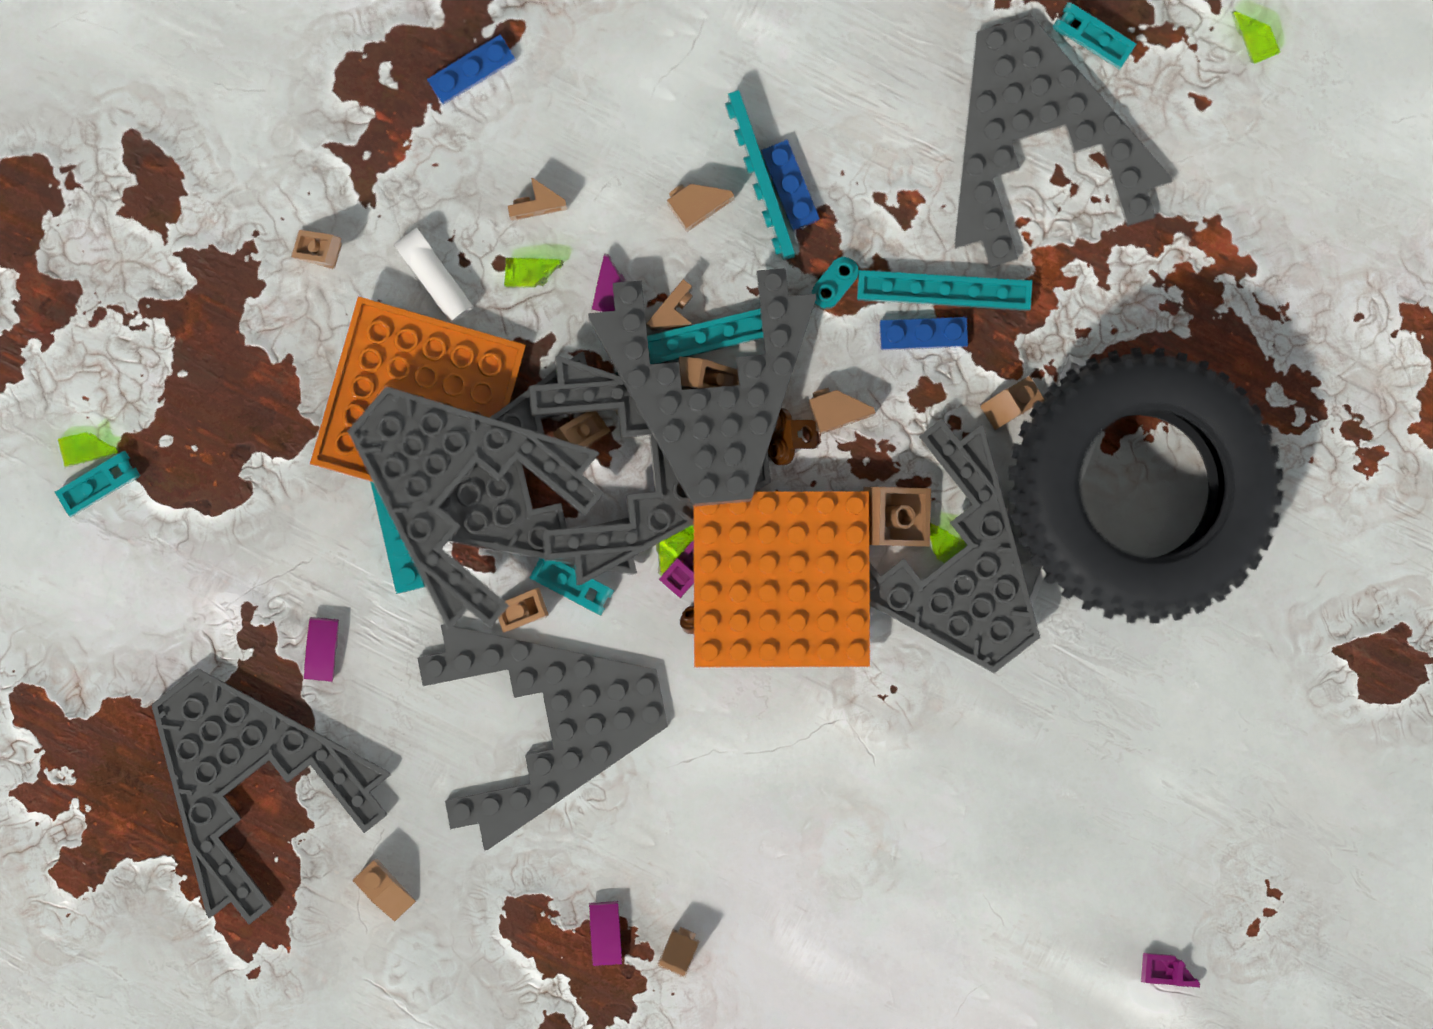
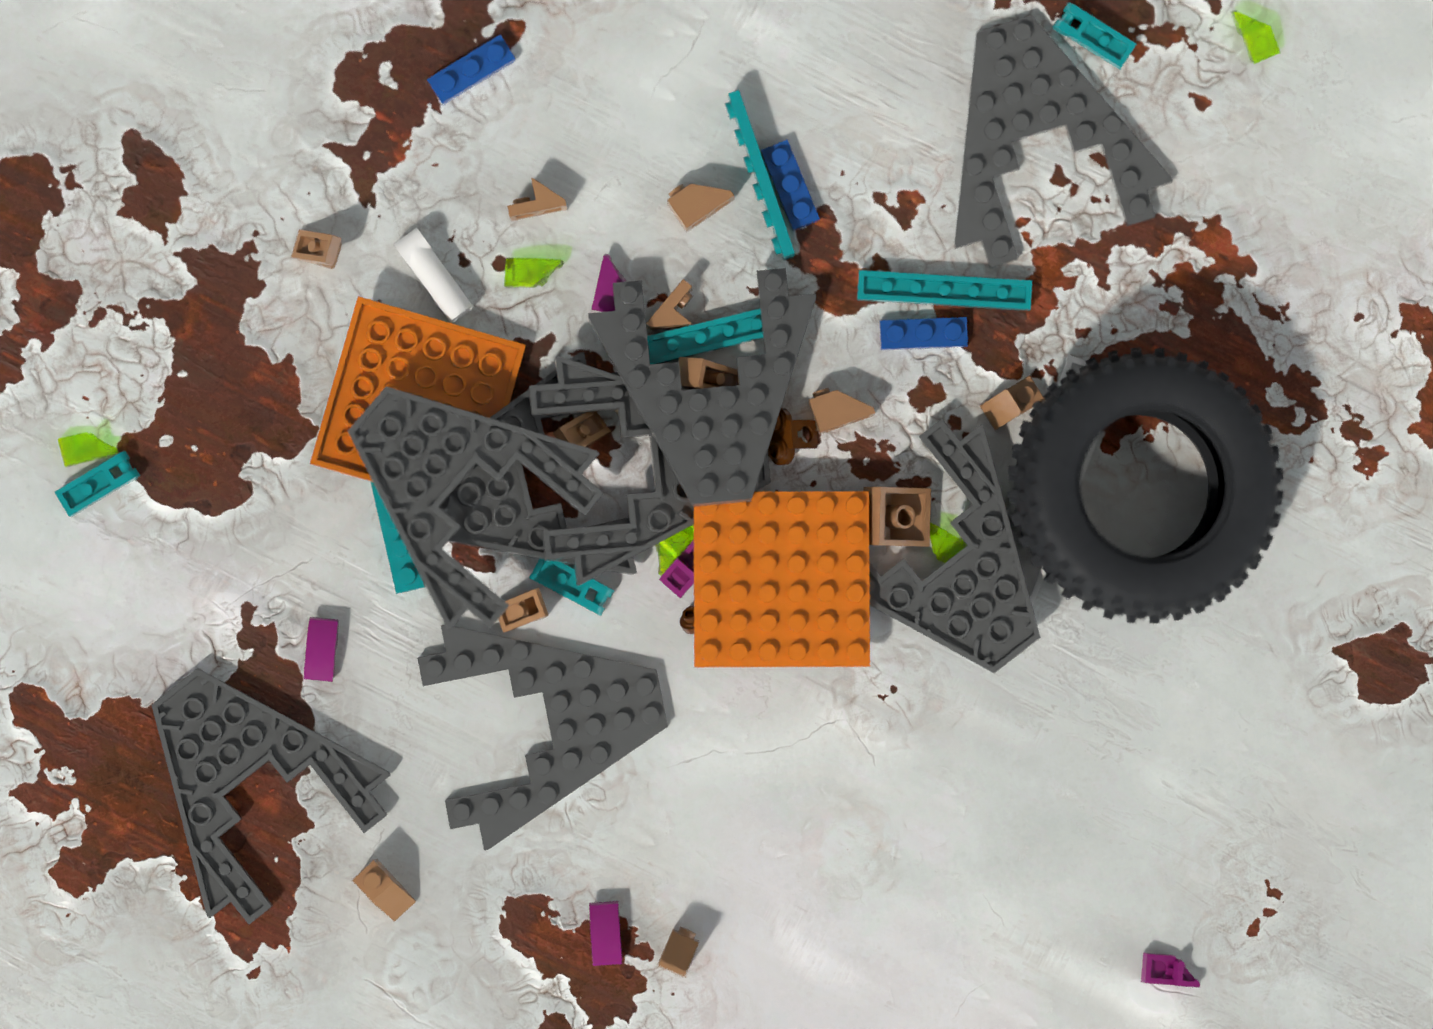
(835, 282): teal plate -> none

